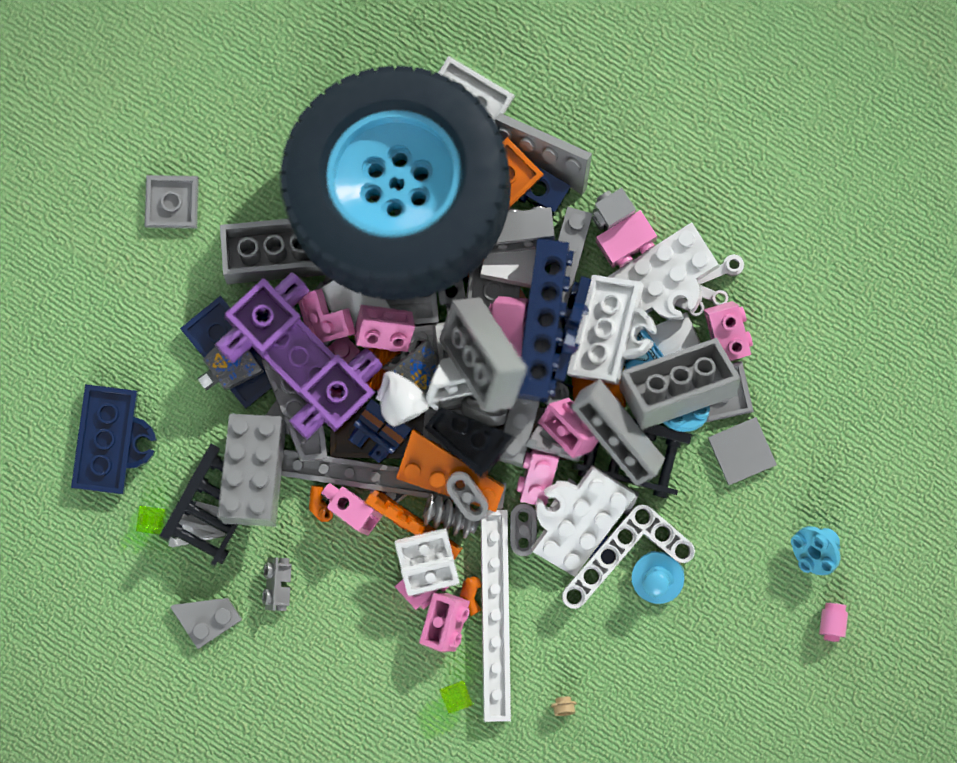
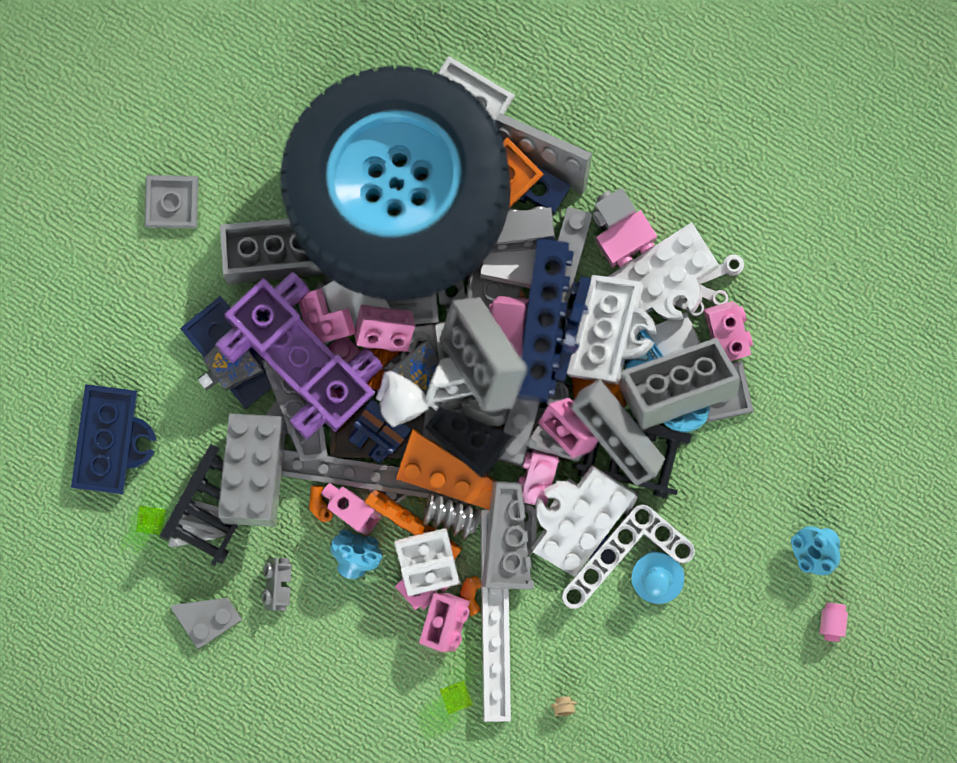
(355, 553): none -> medium azure plate
(465, 496): light grey plate -> none
(506, 544): none -> light grey wing
(742, 451): light grey tile -> none

